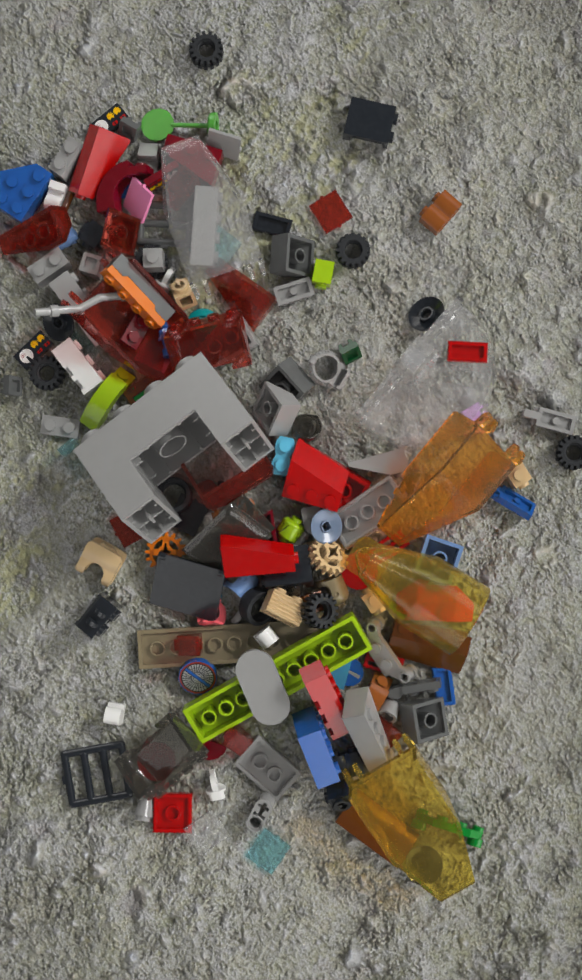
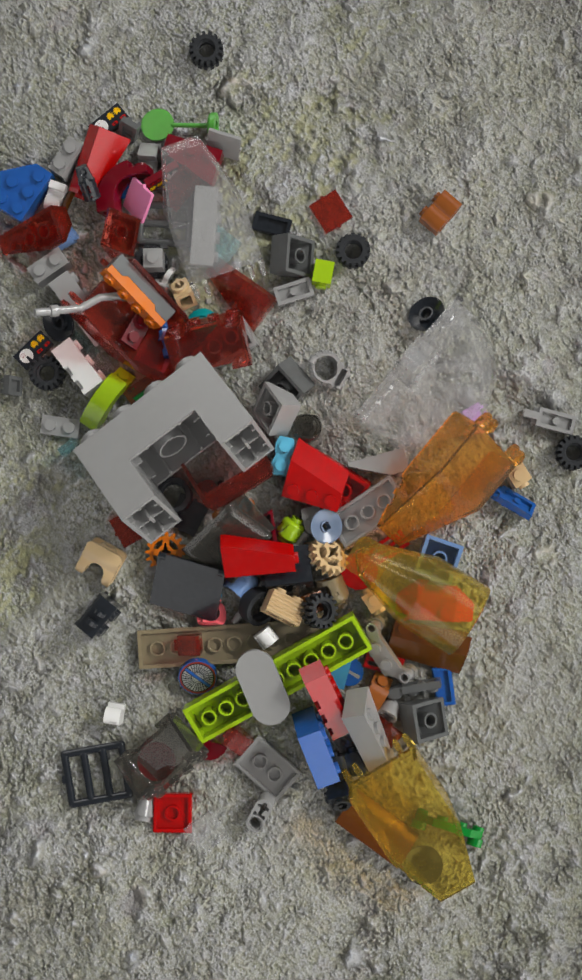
(86, 179): none -> black hinge
(91, 236): black brick -> none
(91, 266): light grey panel -> none
(216, 789): white piece -> none
(268, 851): clear light blue piece -> none
(350, 352): dark green tile -> none
(370, 121): black panel -> none
(467, 352): red tile -> none

